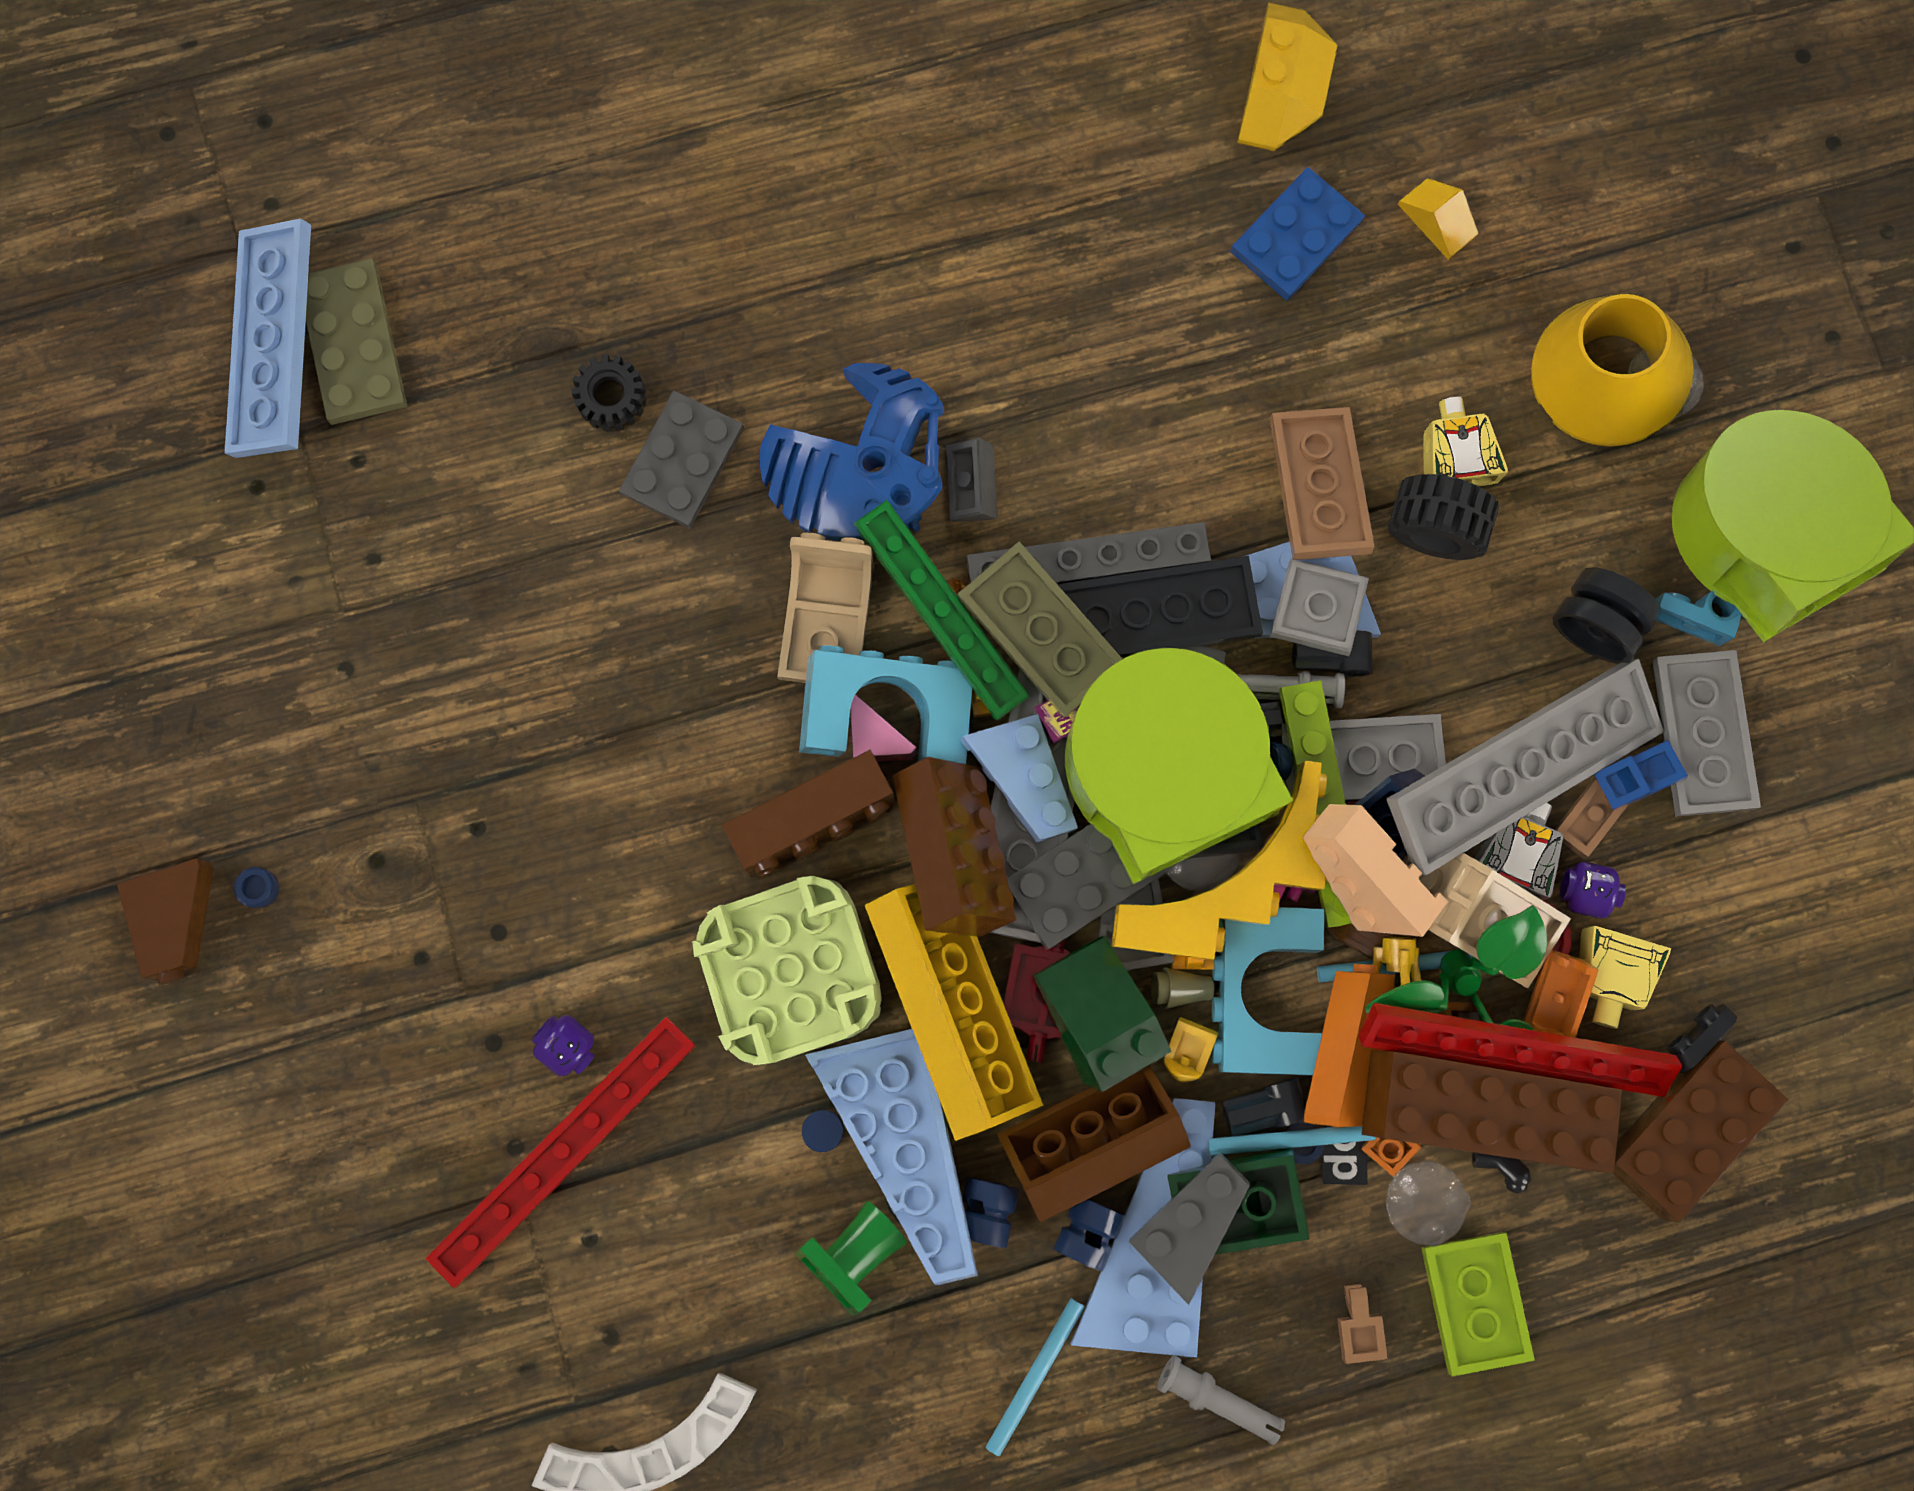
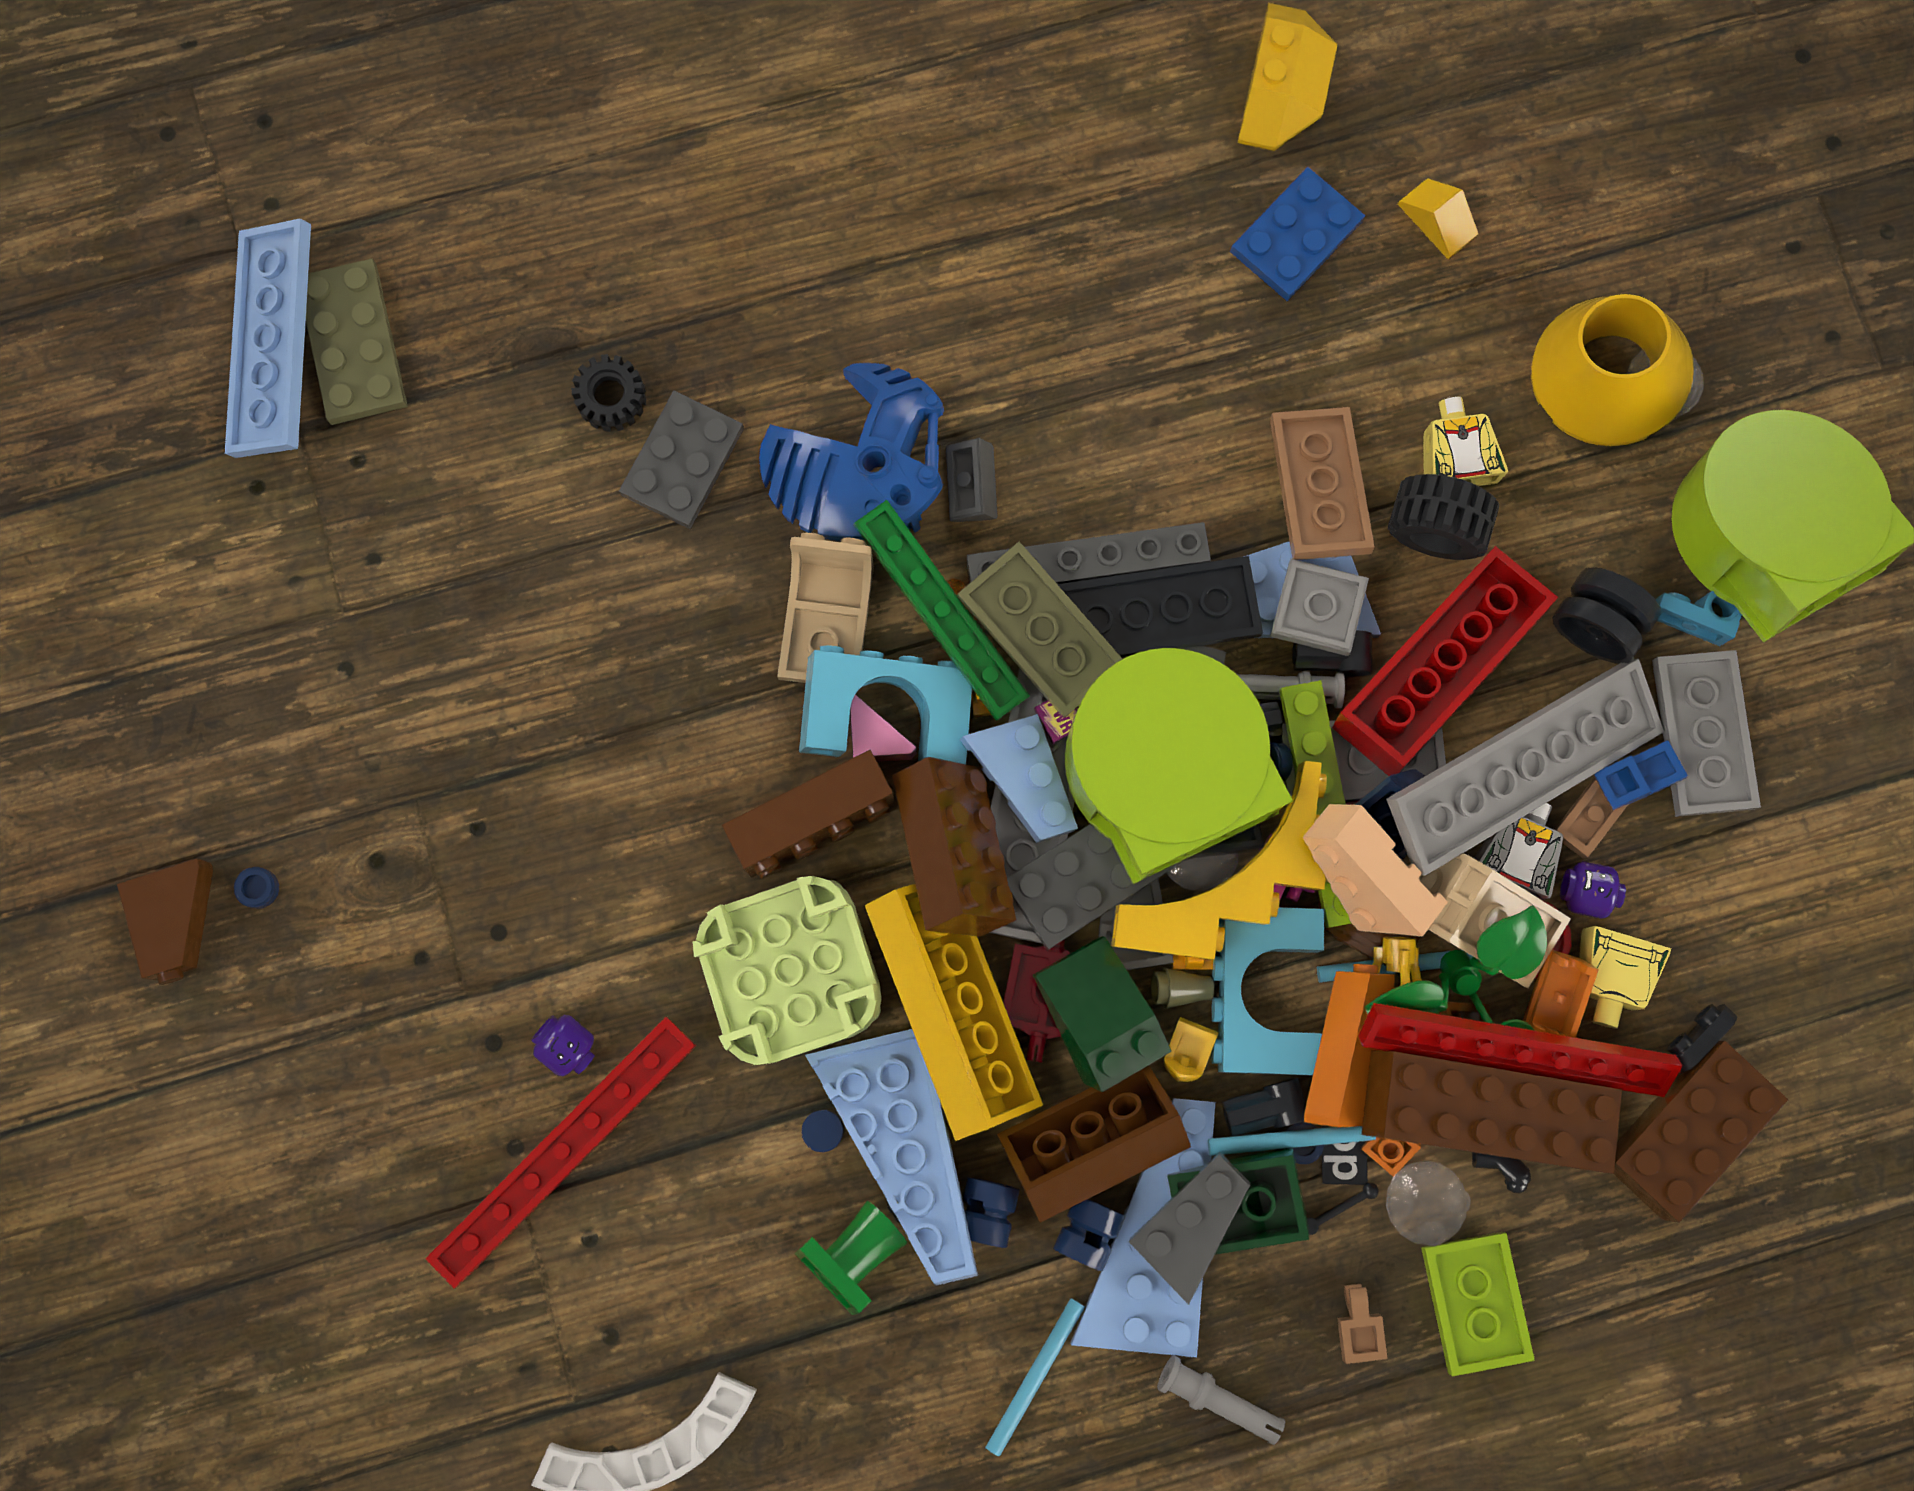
(1369, 1191): none -> black hinge
(1444, 662): none -> red brick

